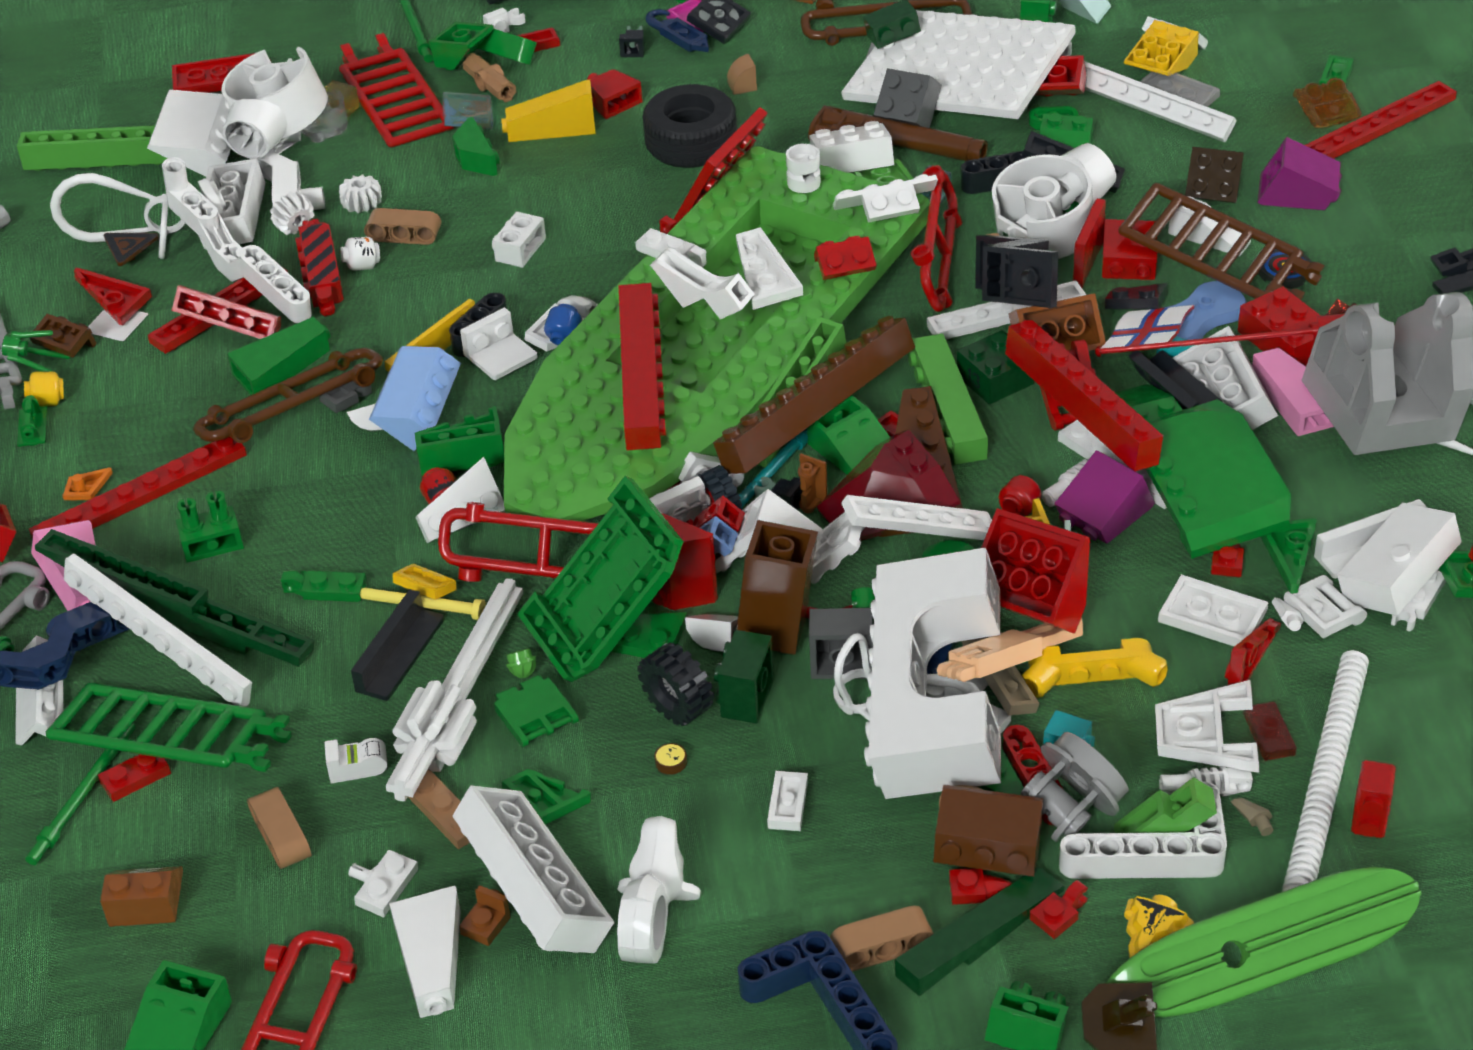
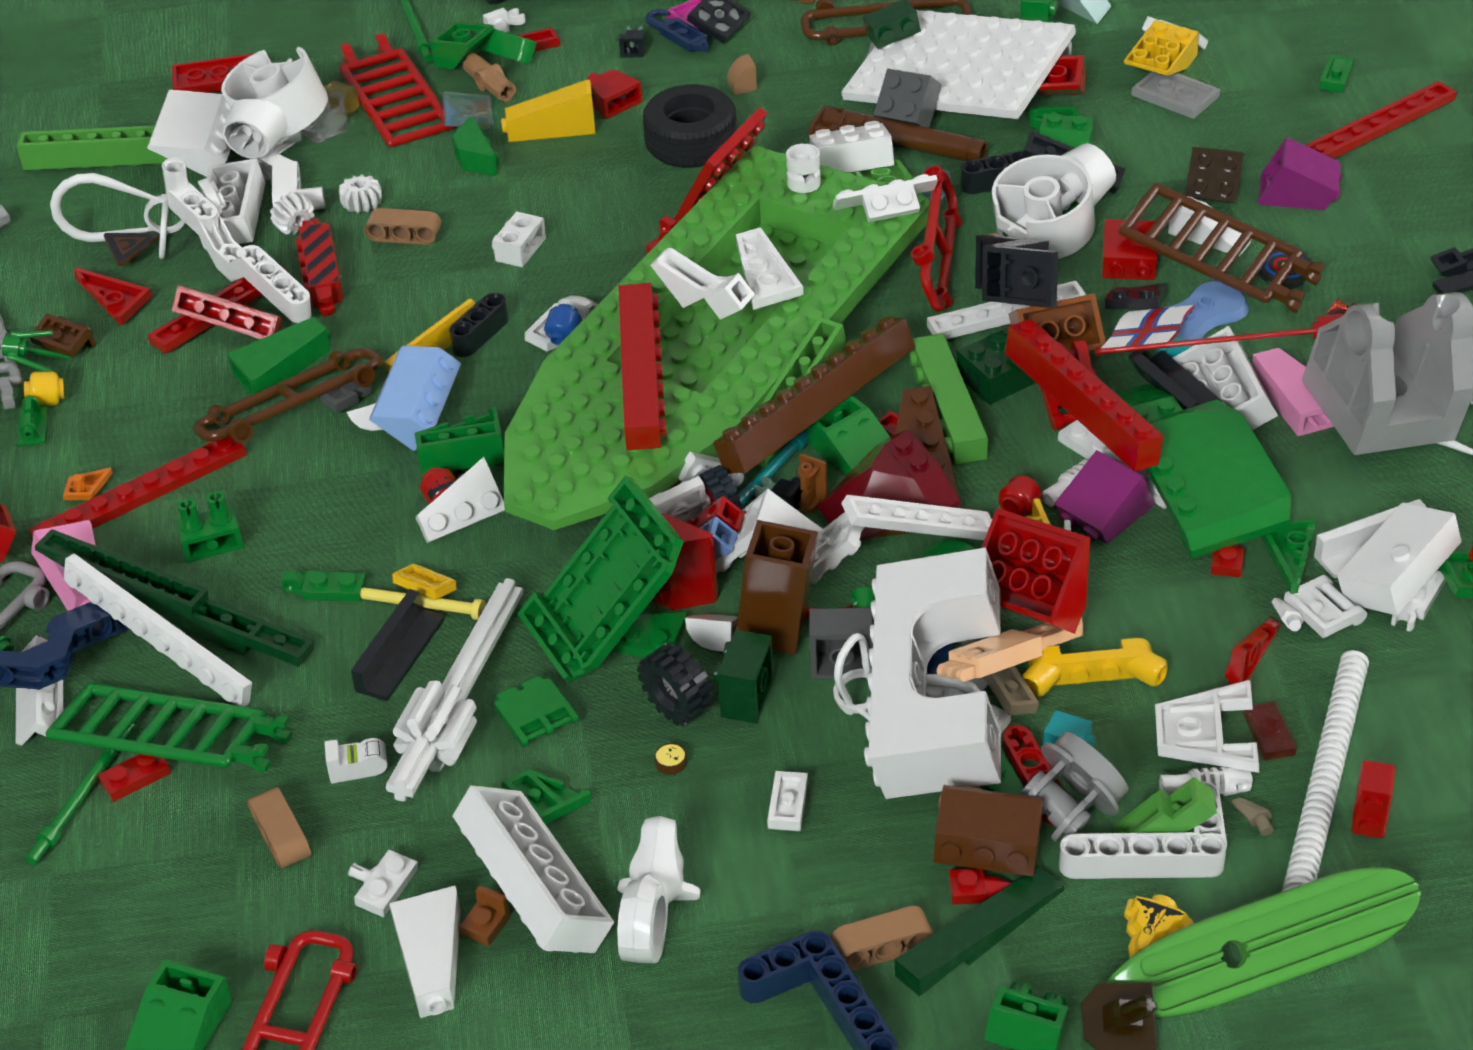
(107, 327): white sticker -> none
(141, 896): dark orange slope -> none
(360, 253): white head -> none
(439, 806): medium nougat plate -> none
(471, 566): red bar -> none
(495, 346): white bracket -> none
(521, 663): bright green plate -> none
(655, 242): white hinge -> none
(845, 257): red bracket -> none
(1059, 913): red plate -> none
(1089, 242): red tile -> none
(1158, 103): white plate -> none
(1212, 611): white plate -> none
(1279, 312): red brick -> none
(1327, 103): clear orange slope -> none

